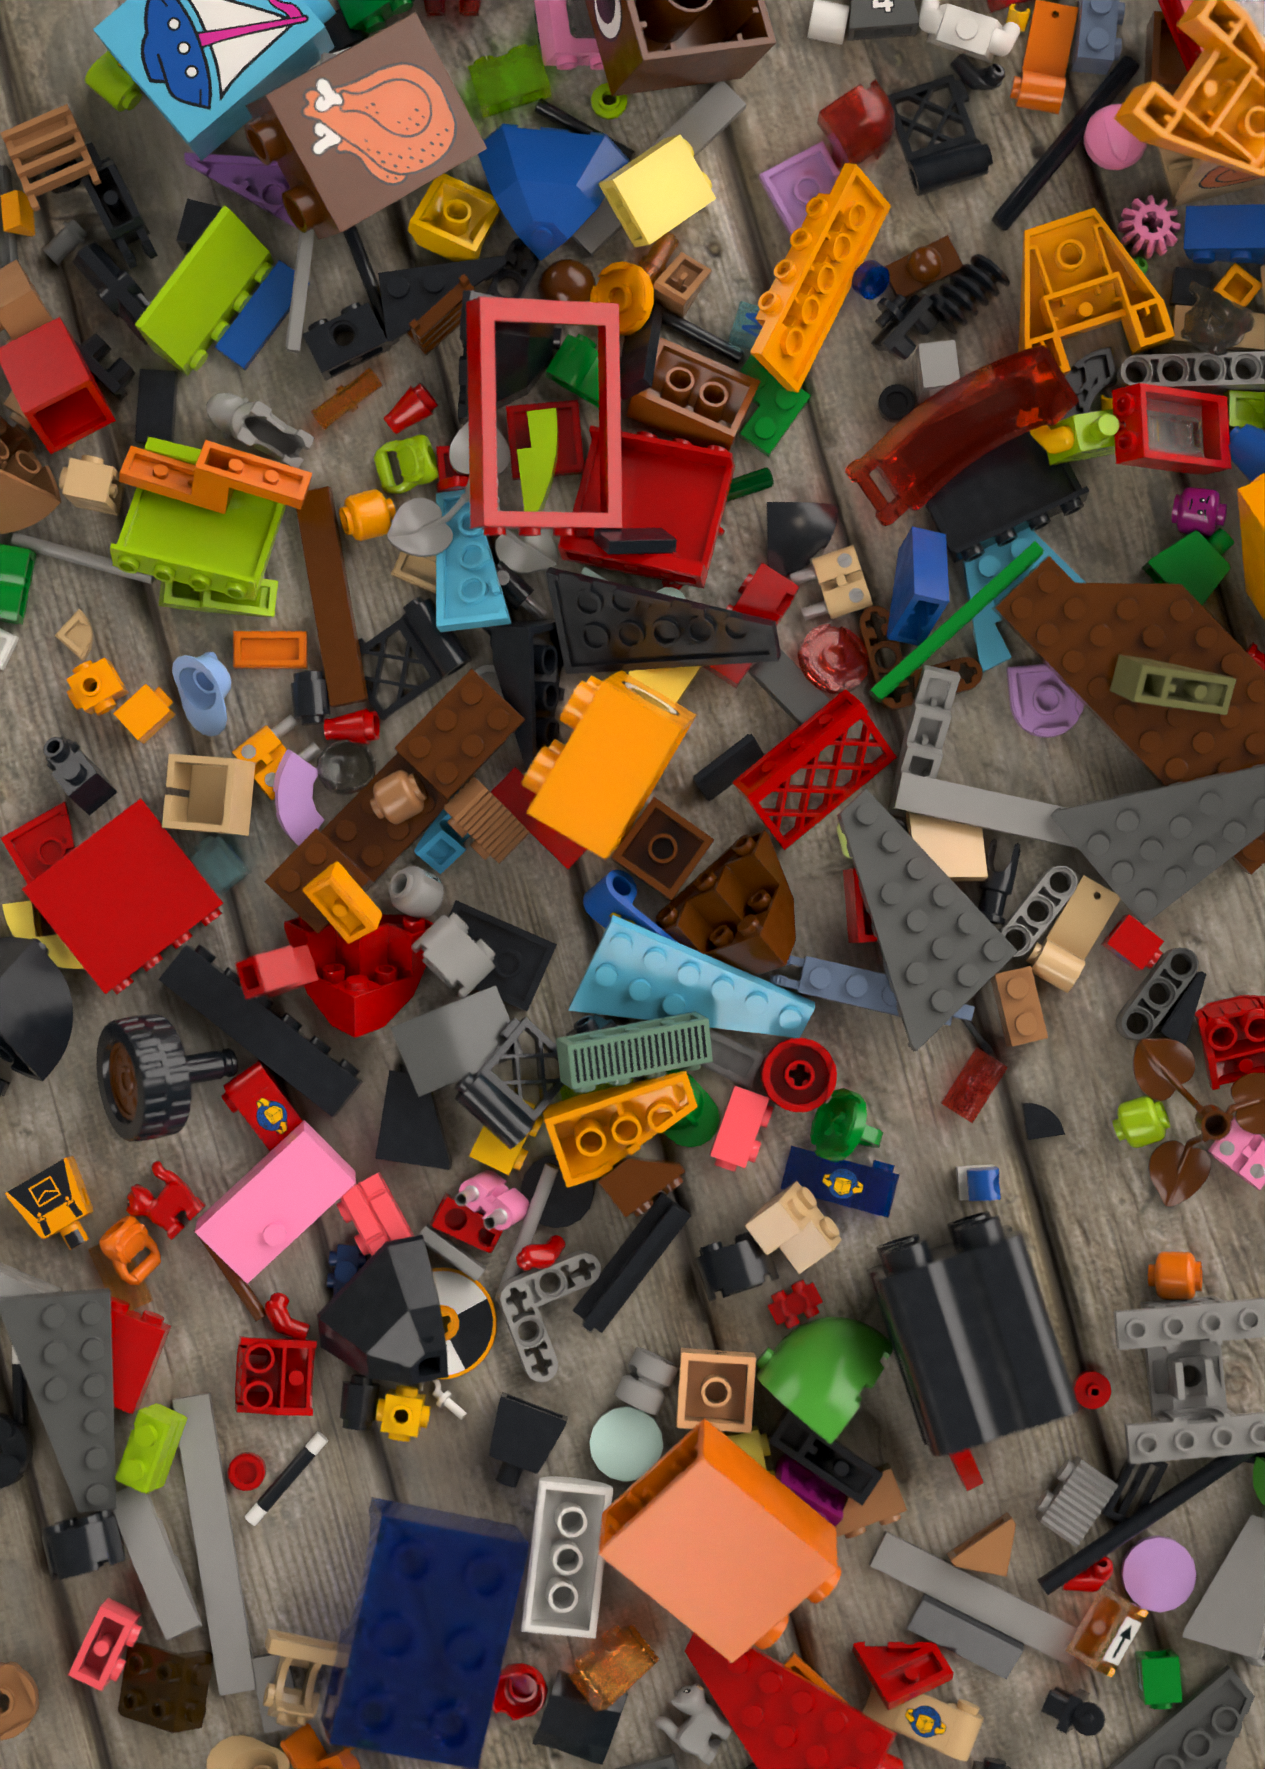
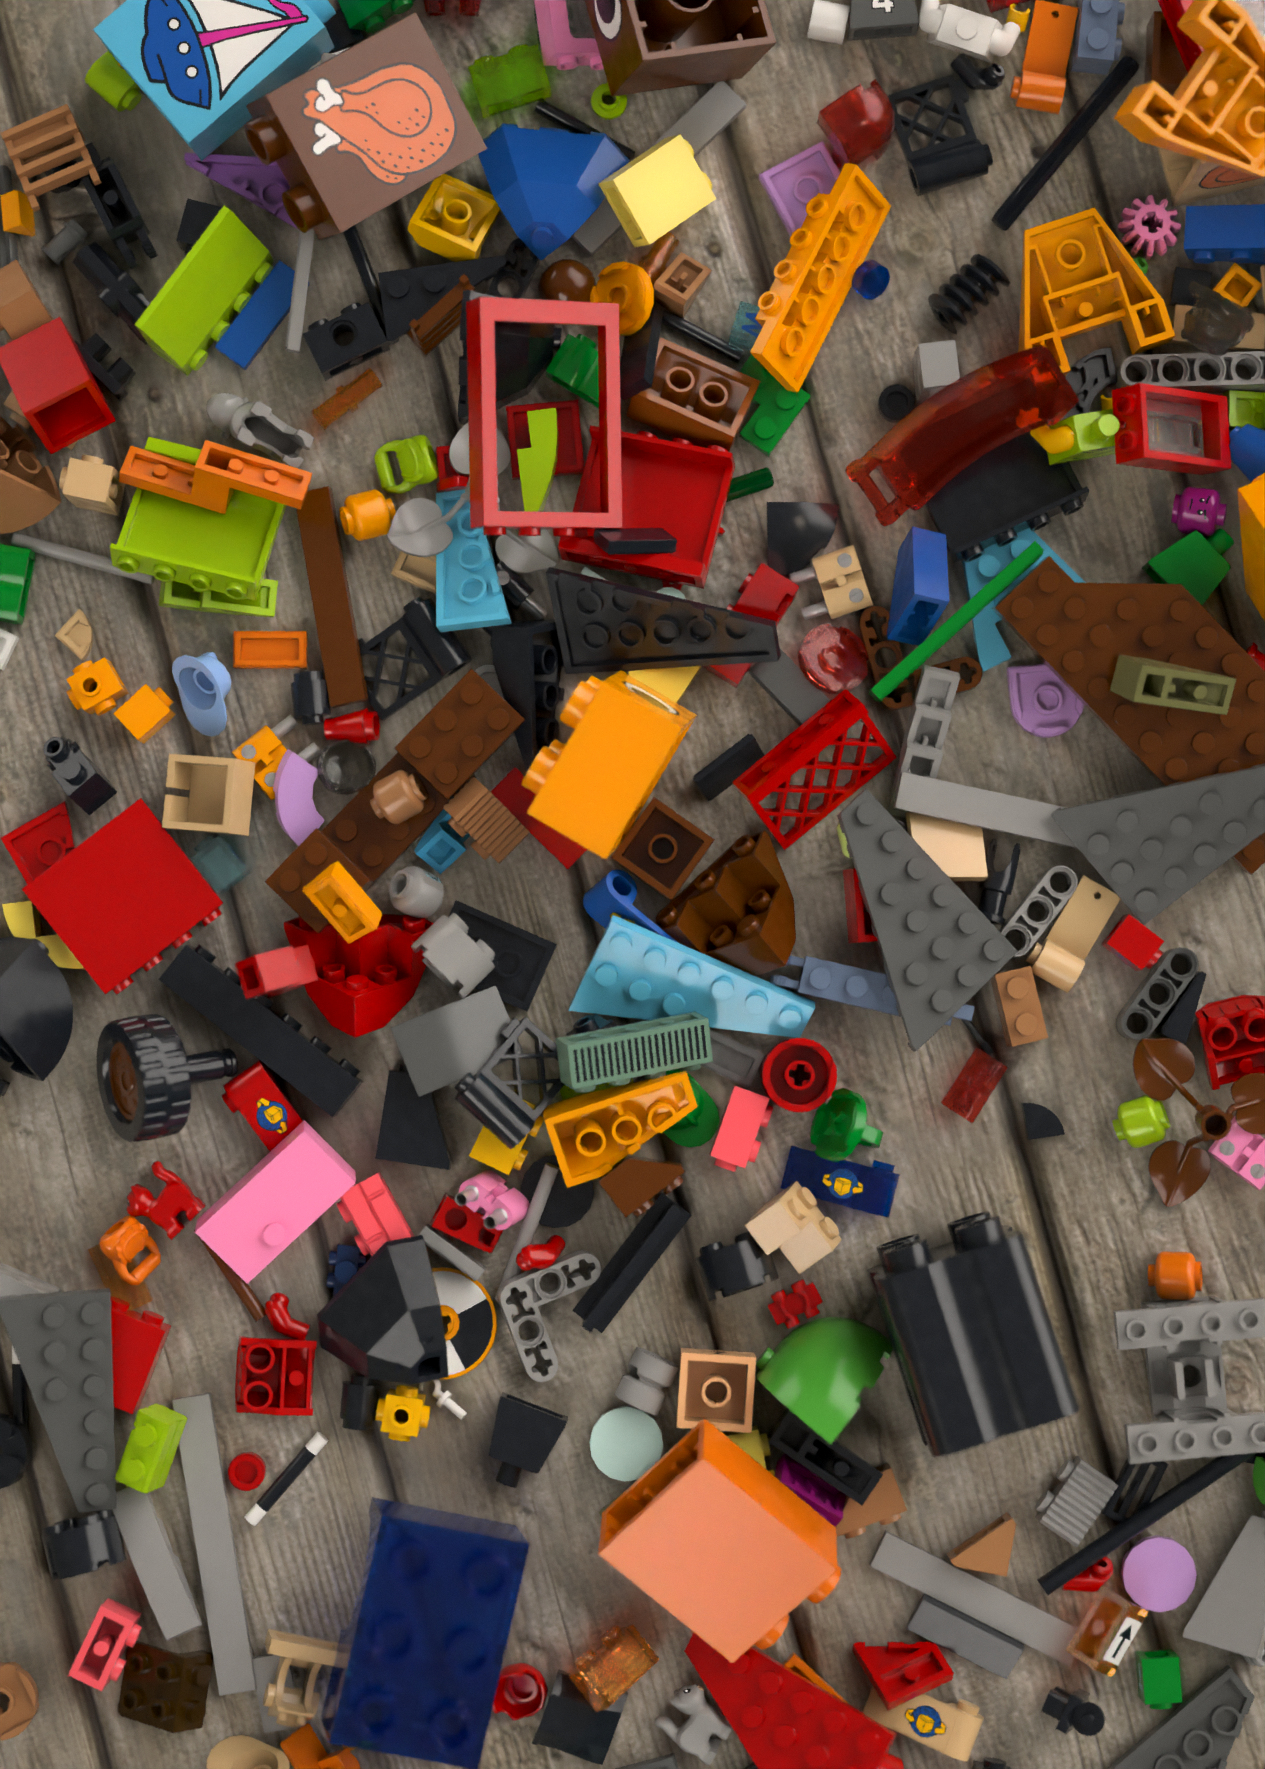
(55, 1202): torso -> none
(156, 405): black tile -> none
(411, 408): red cone -> none
(564, 1557): white brick -> none
(913, 313): black hips -> none
(924, 267): reddish brown tile -> none
(966, 1469): red beam -> none
(978, 1182): blue leg -> none
(1085, 1383): red tile -> none
(1109, 142): bright pink piece -> none

